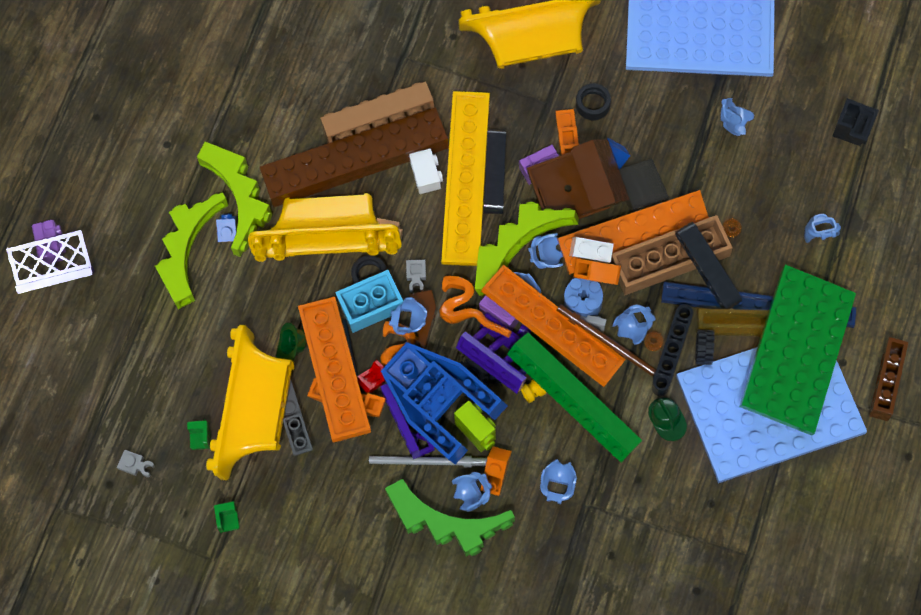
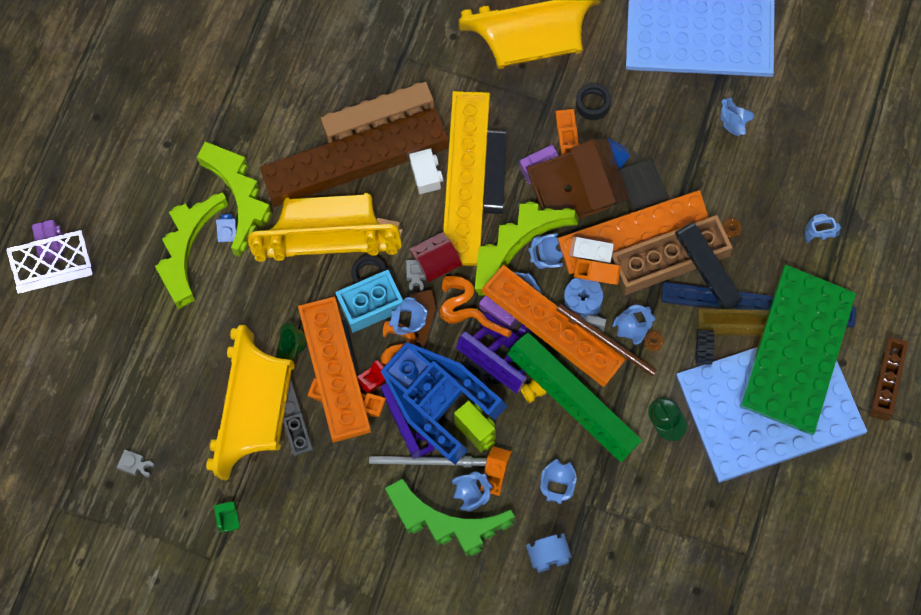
(199, 434): green panel -> none
(436, 256): none -> dark red brick
(548, 552): none -> medium blue brick
(677, 342): black beam -> none
(855, 122): black plate -> none

